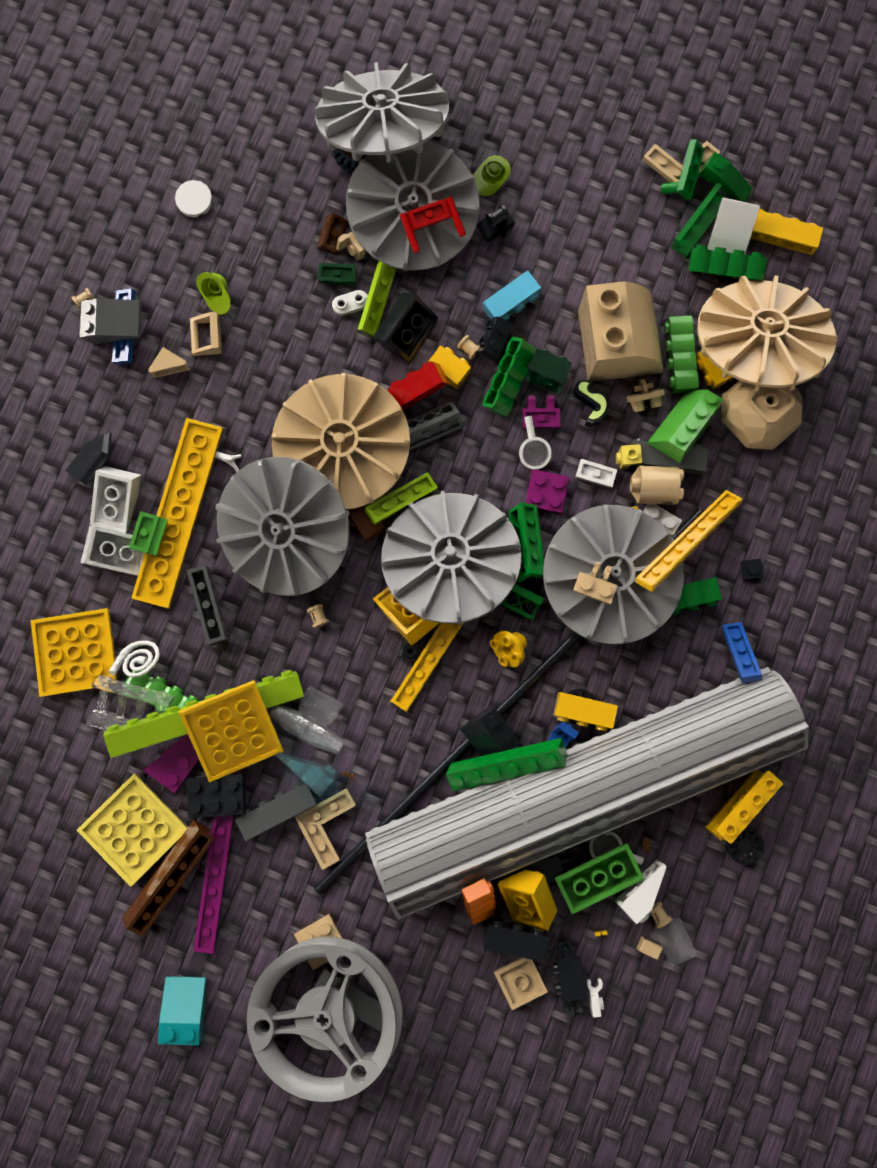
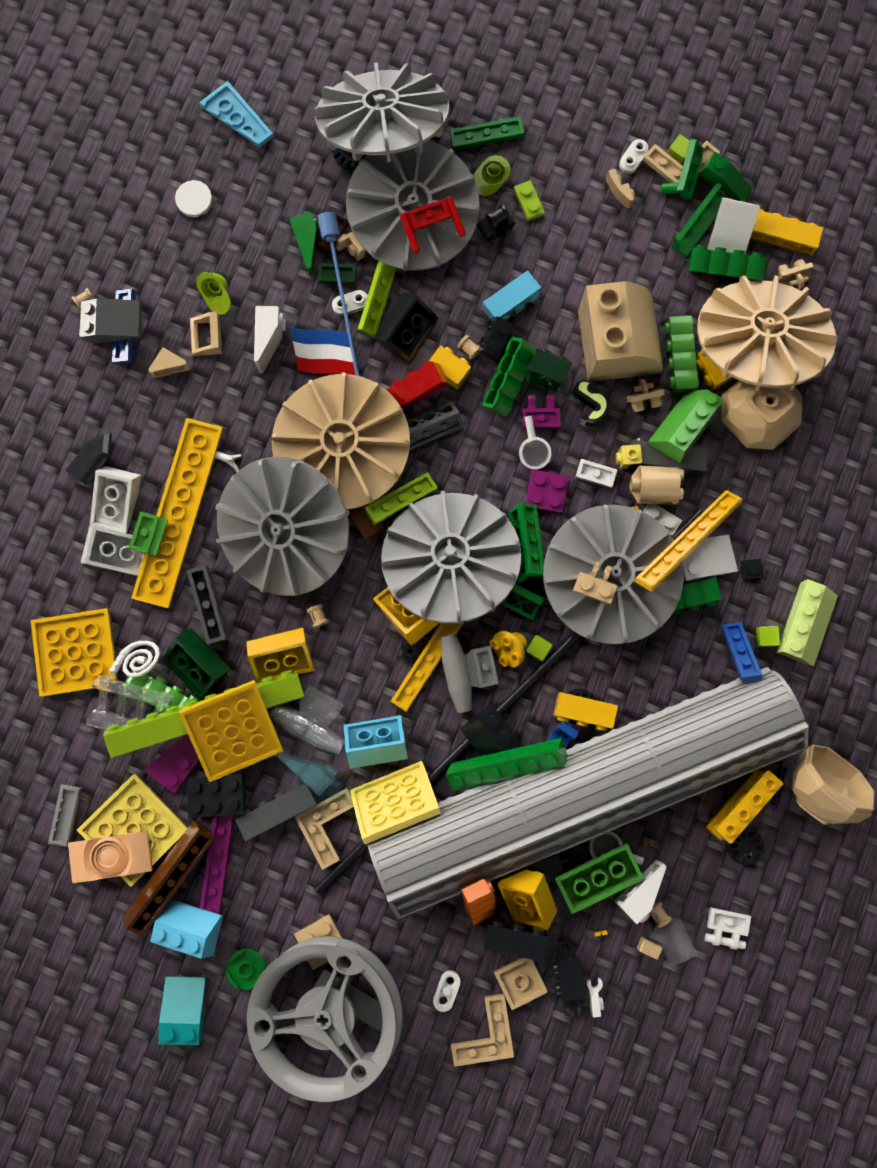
(65, 815): none -> light grey plate
(110, 856): none -> light nougat slope
(187, 929): none -> medium azure slope
(195, 663): none -> dark green slope
(236, 113): none -> medium azure wing
(245, 968): none -> green tile
(268, 334): none -> white slope
(280, 653): none -> yellow slope
(306, 235): none -> green slope
(326, 349): none -> flag
(375, 742): none -> medium azure slope
(394, 802): none -> light yellow plate
(446, 990): none -> white plate
(466, 670): none -> light grey plate
(486, 133): none -> green plate
(492, 1048): none -> tan plate
(529, 200): none -> lime plate
(538, 648): none -> lime piece
(621, 192): none -> tan slope
(634, 155): none -> white plate
(679, 148): none -> lime piece
(710, 559): none -> white slope
(730, 922): none -> white plate
(767, 636): none -> lime piece
(780, 775): none -> black bar
(795, 276): none -> tan hips
(807, 622): none -> yellowish green slope
(831, 787): none -> tan rock

